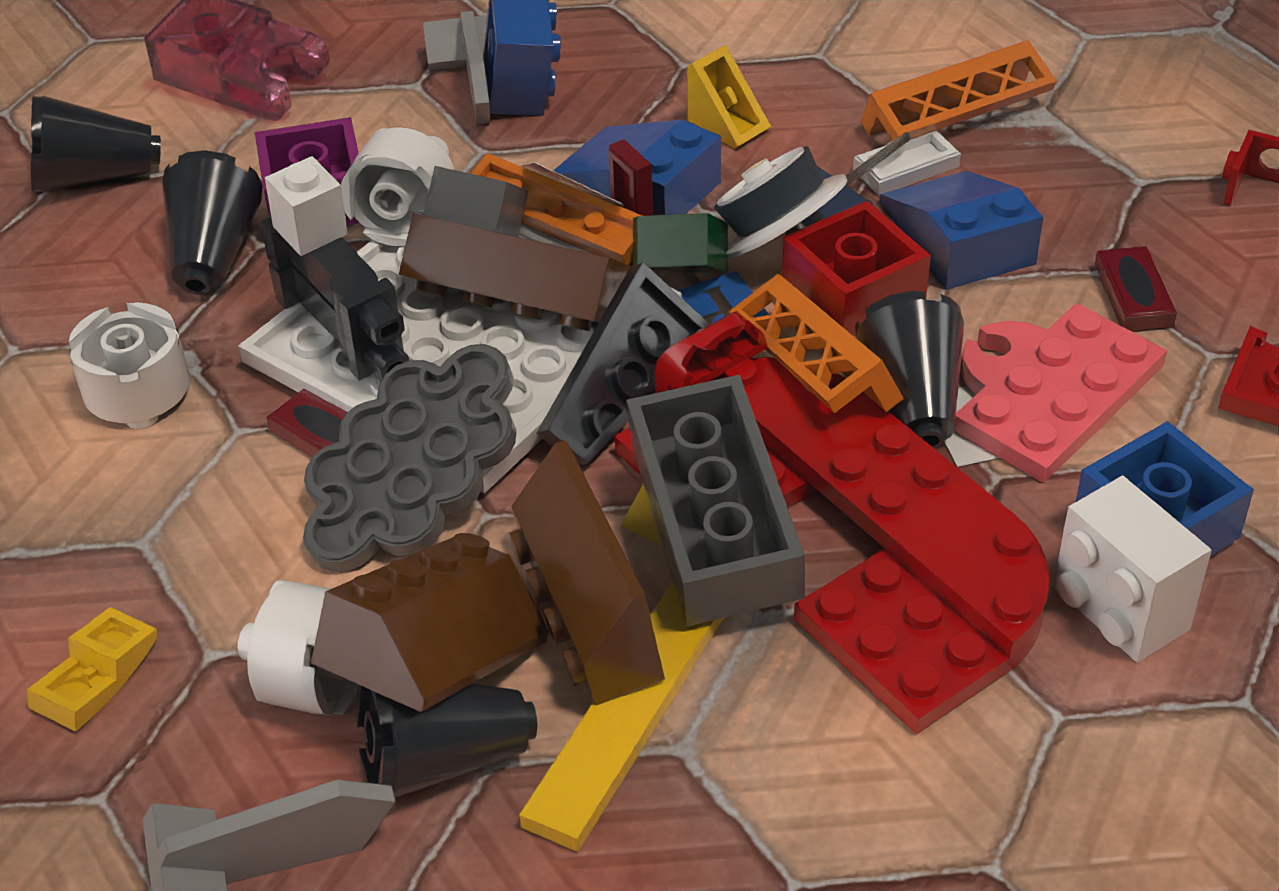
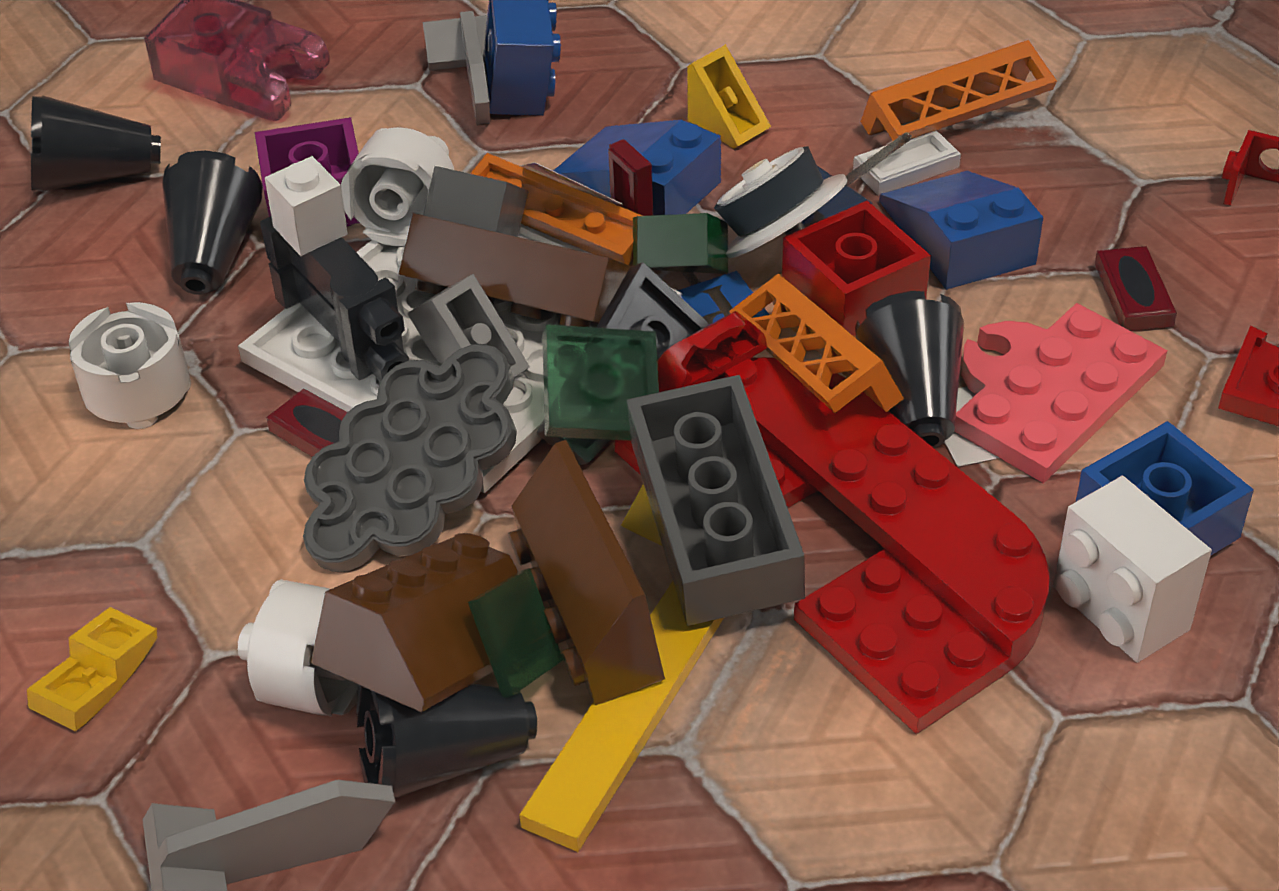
(464, 318): none -> light grey slope
(515, 632): none -> clear green piece
(591, 378): none -> clear green plate

